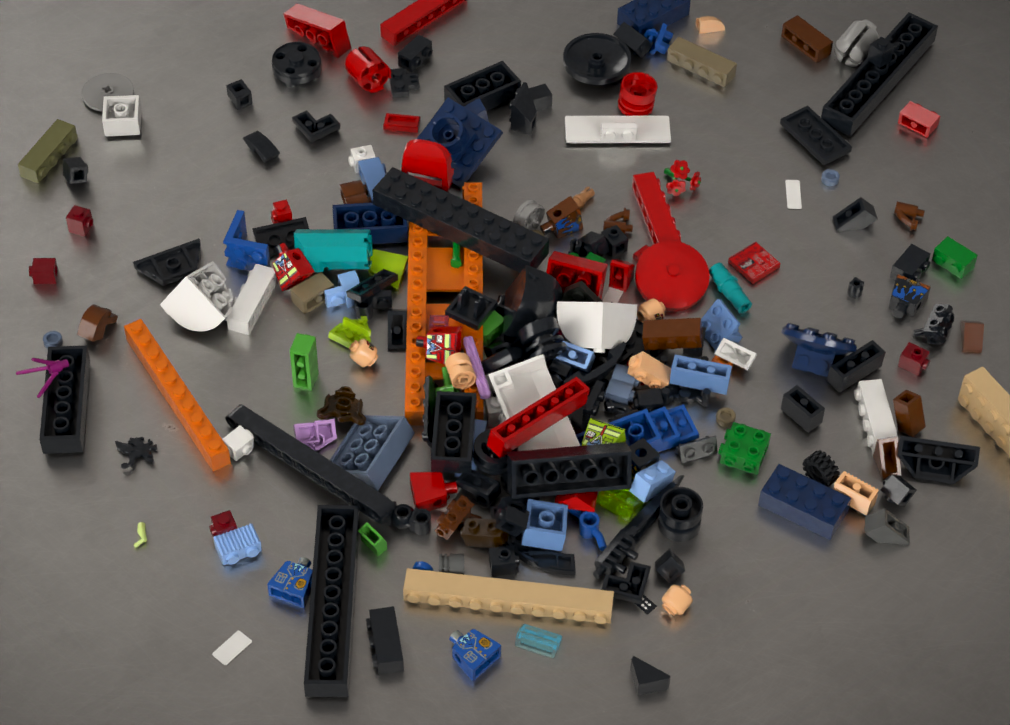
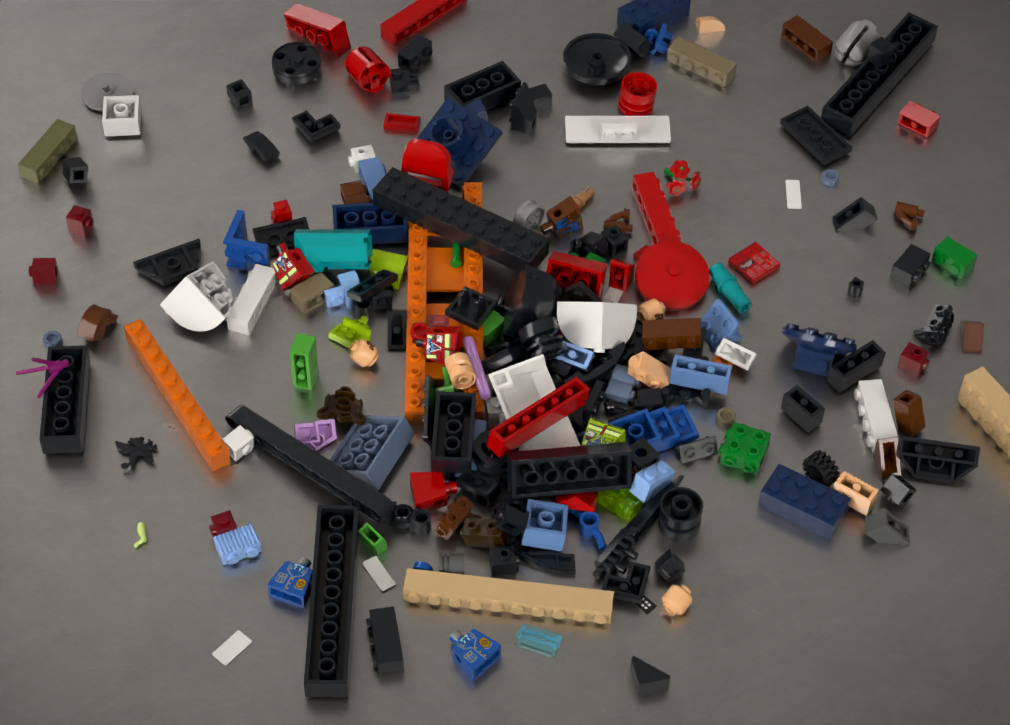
(378, 573): none -> white sticker
(418, 329): none -> red tile
(908, 296): torso -> none

